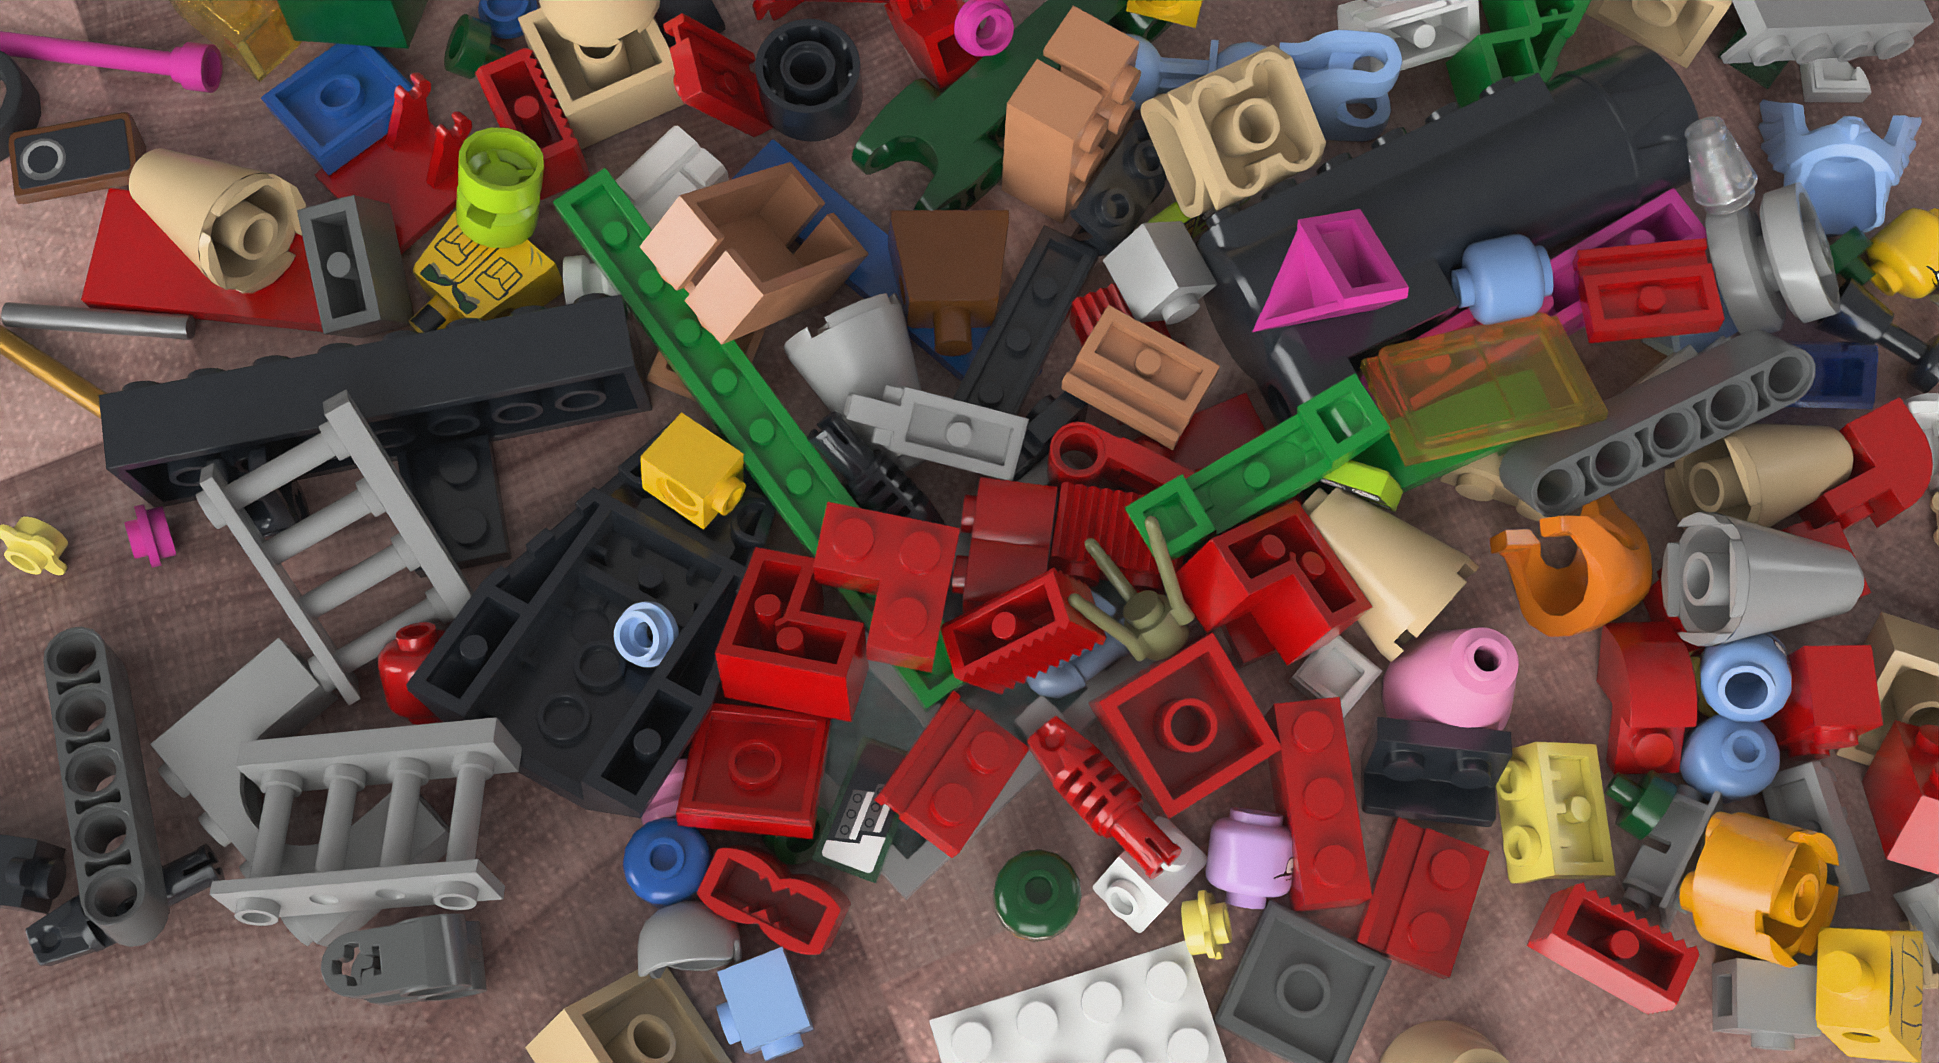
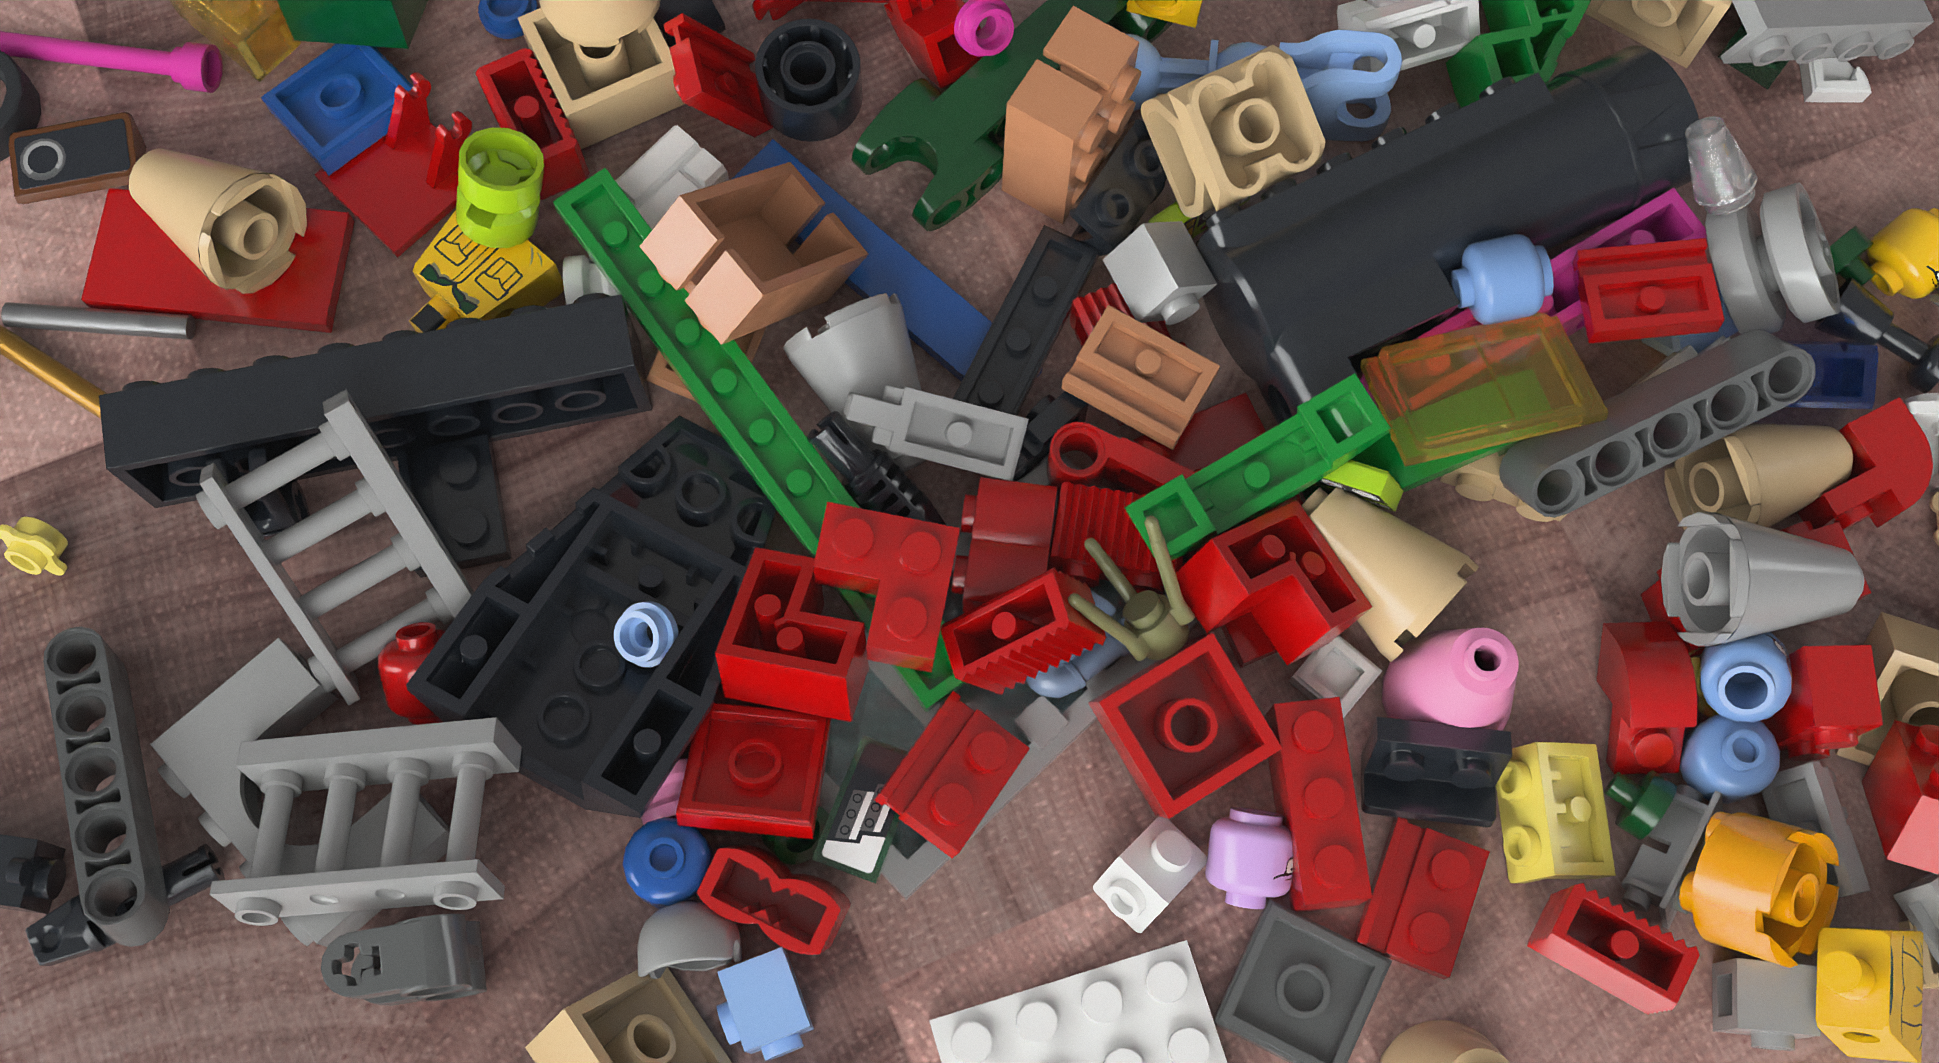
(150, 535): dark pink plate -> none
(356, 267): dark grey brick -> none
(470, 47): dark green tile -> none
(693, 471): yellow brick -> none
(948, 271): reddish brown torso -> none
(1036, 895): dark green head -> none
(1101, 794): red hinge -> none
(1206, 925): light yellow plate -> none
(1331, 272): dark pink slope -> none
(1598, 586): orange piece -> none
(1839, 164): light blue helmet -> none

